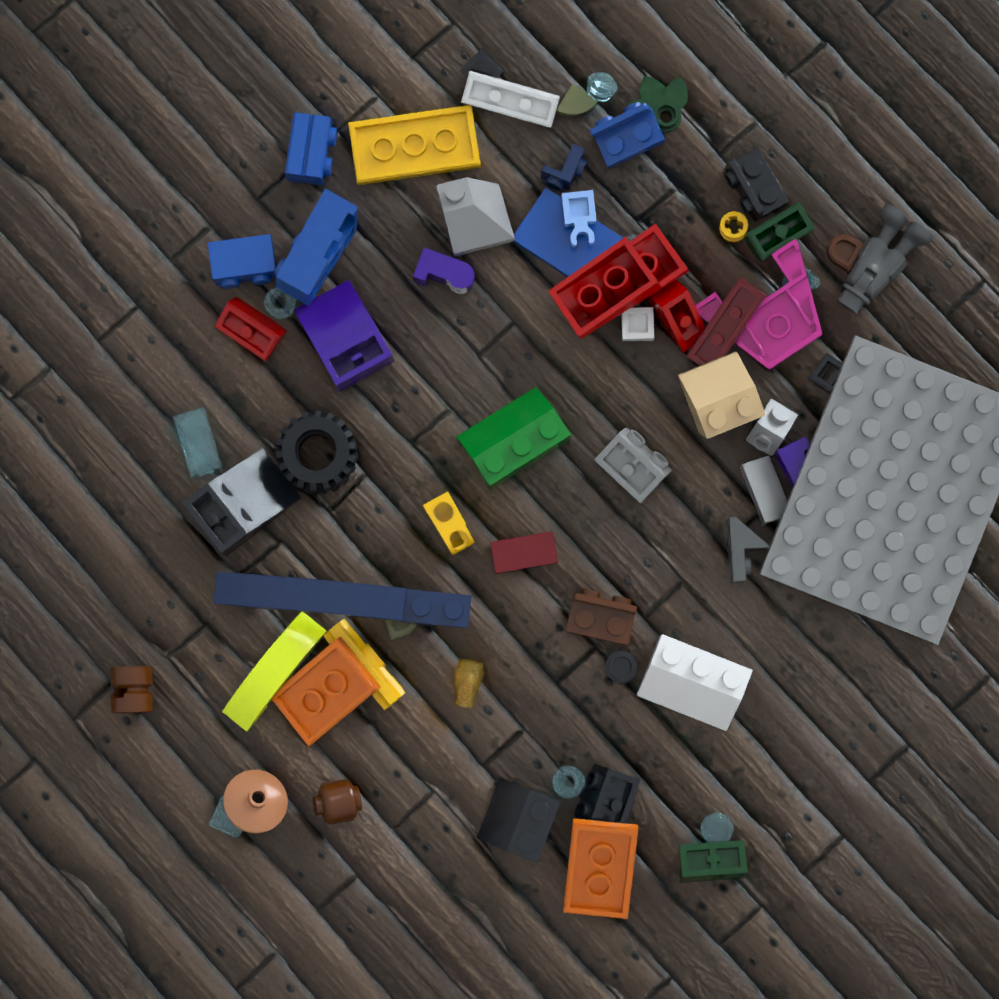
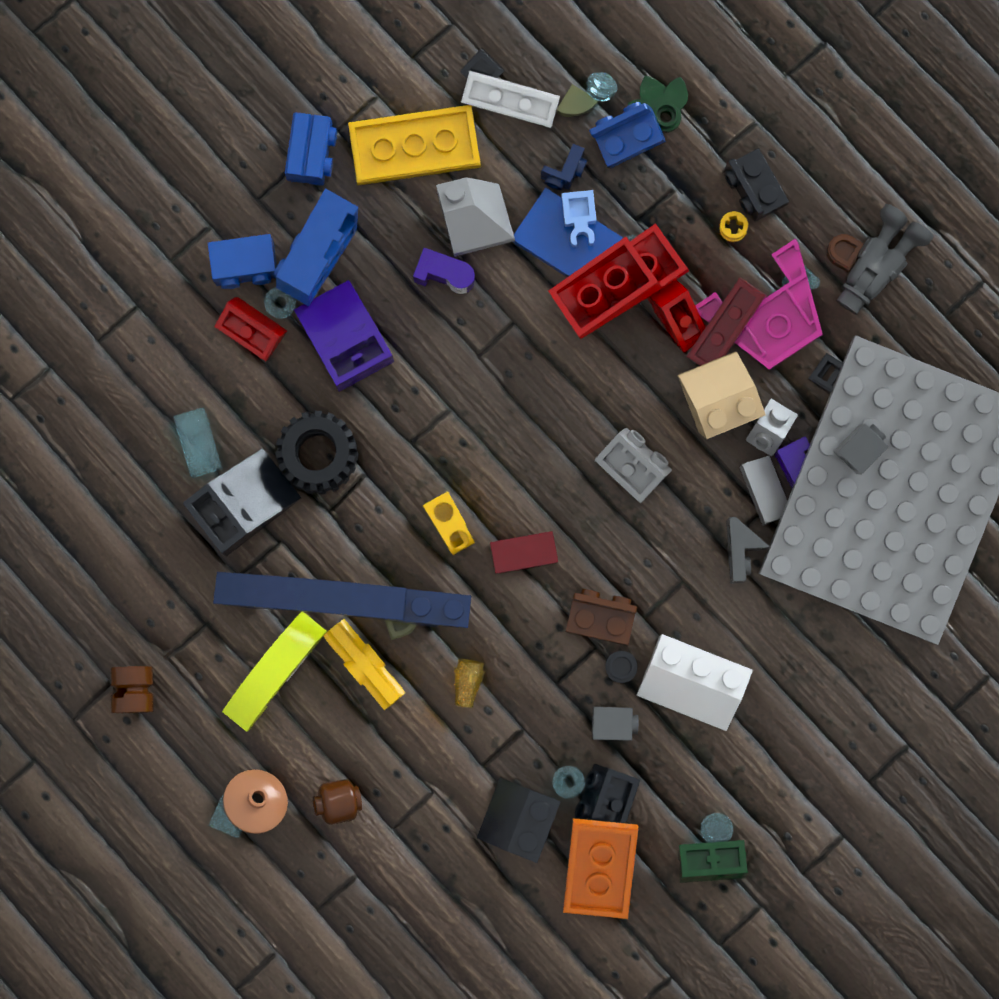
(325, 691): orange tile -> none
(514, 437): green slope -> none
(614, 723): none -> dark grey brick
(638, 324): white plate -> none
(778, 231): dark green brick -> none
(862, 447): none -> dark grey brick

